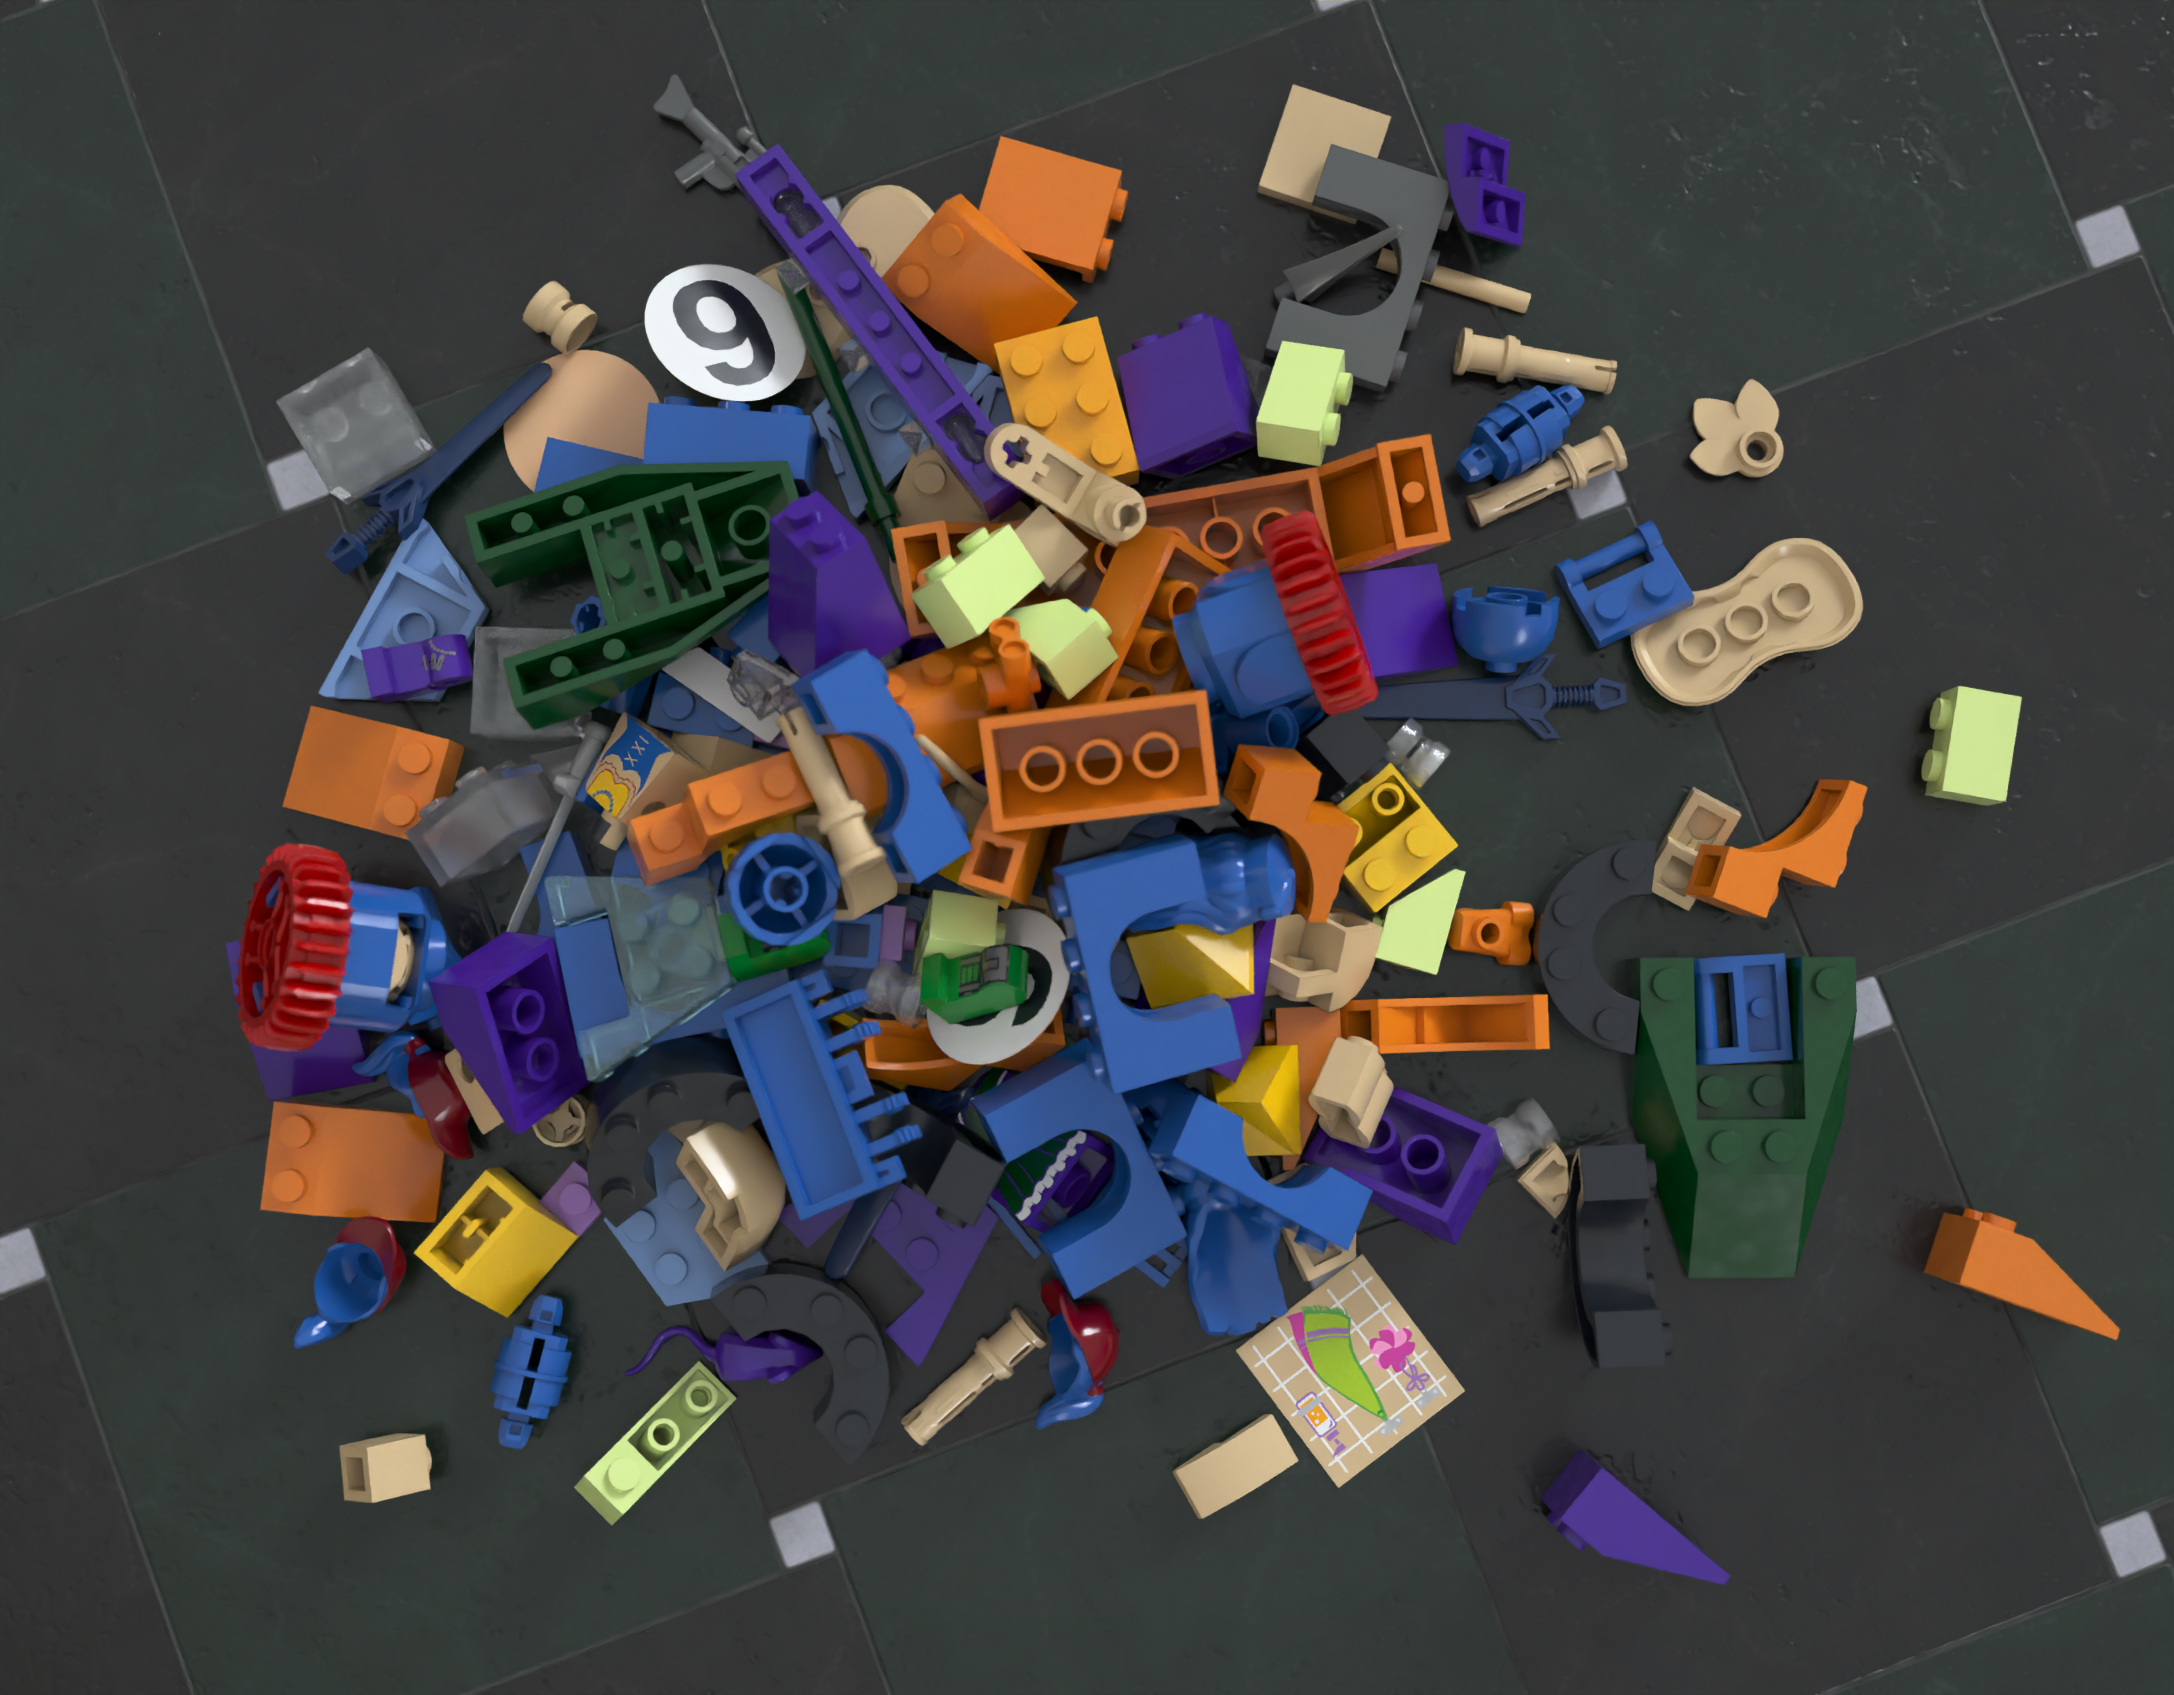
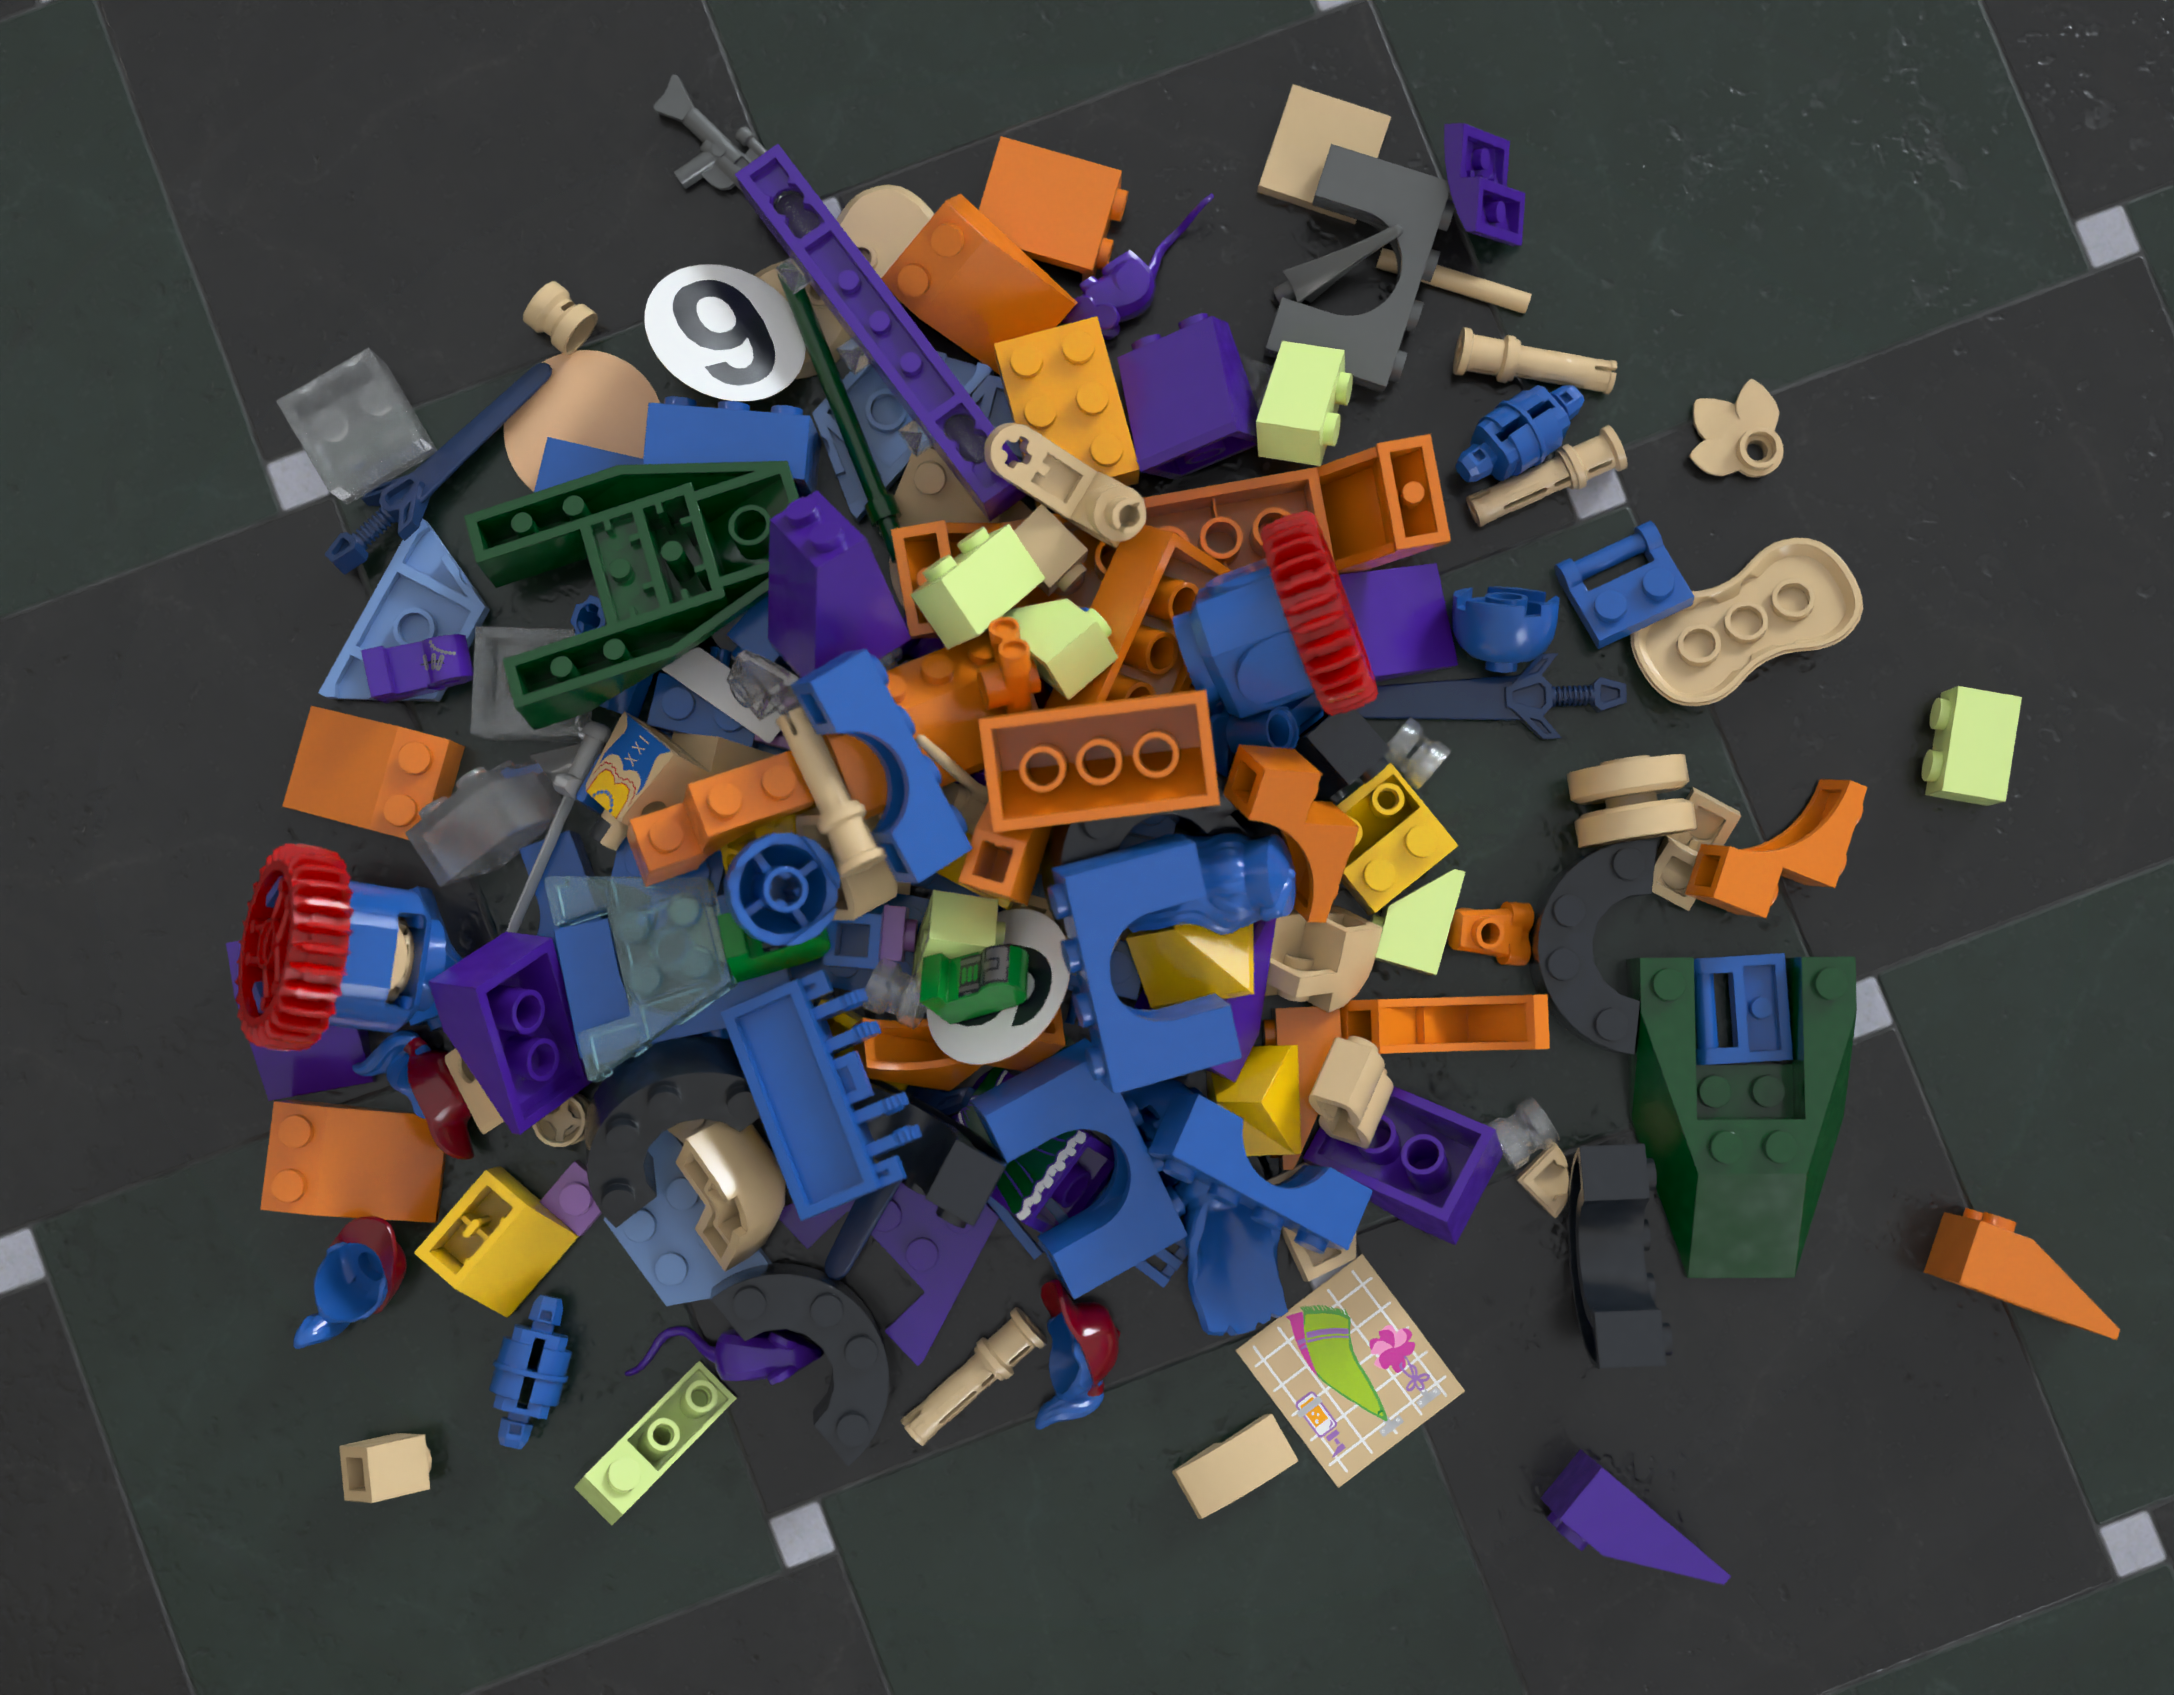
(1125, 285): none -> dark purple animal
(1630, 795): none -> tan wheel

